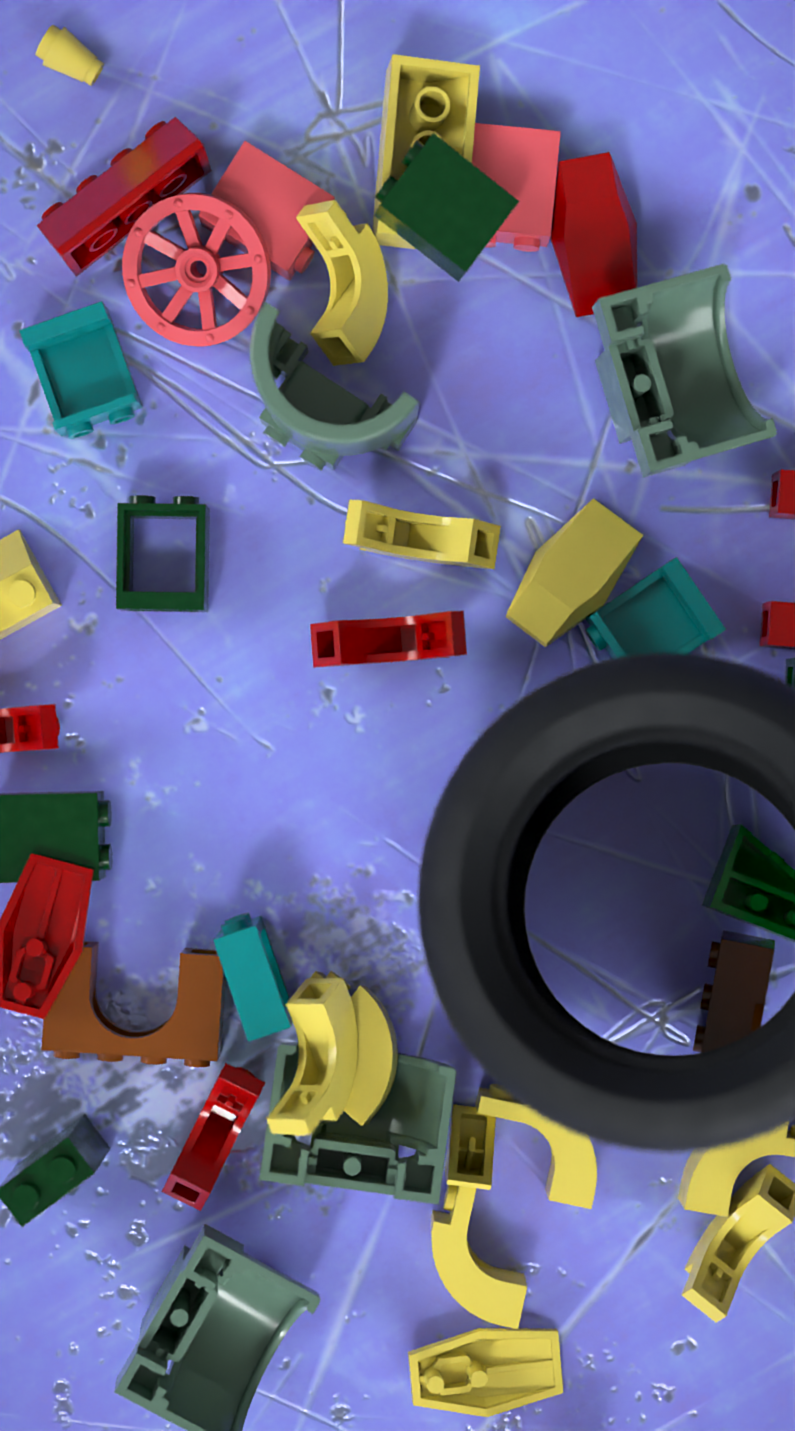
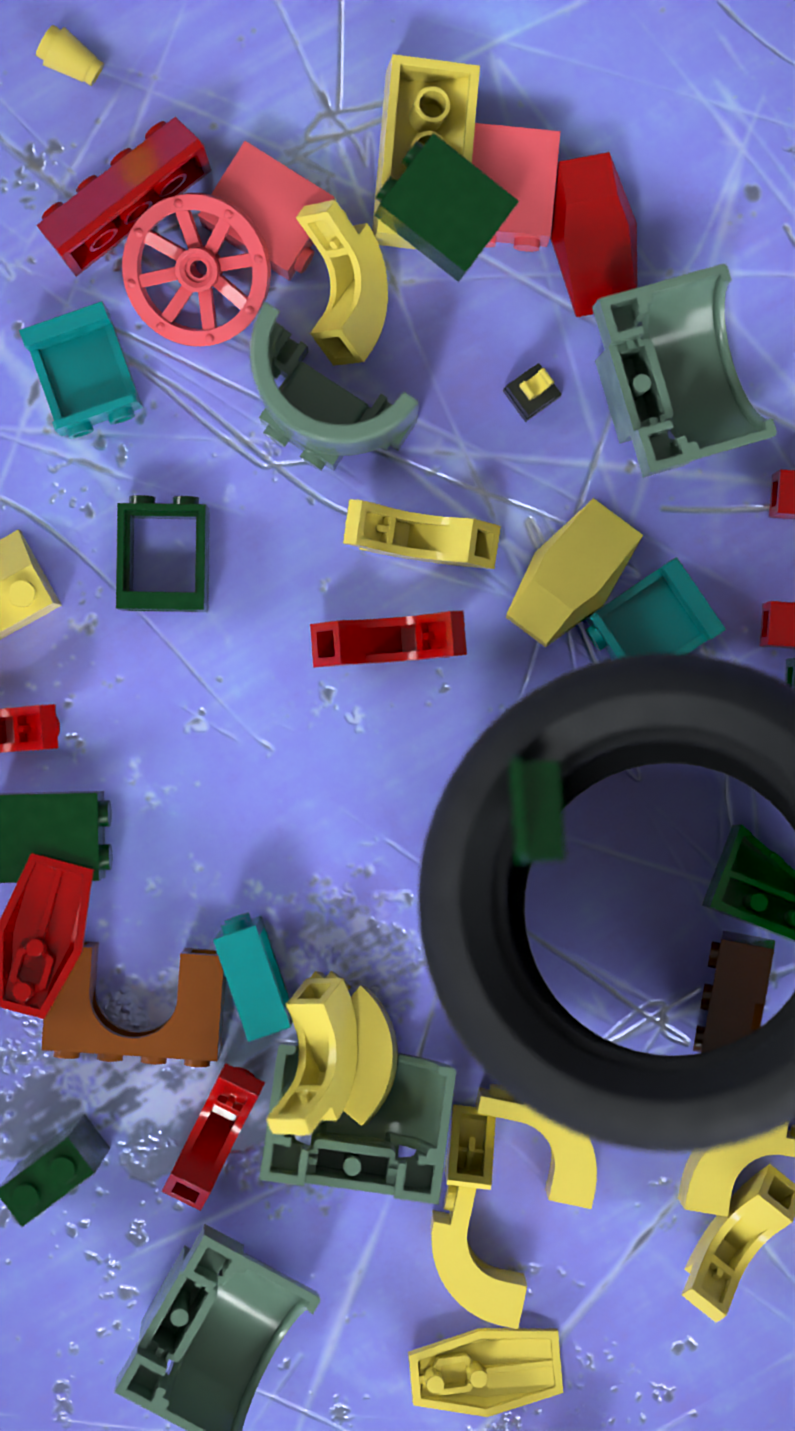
(532, 392): none -> pearl dark grey piece
(536, 811): none -> dark green panel

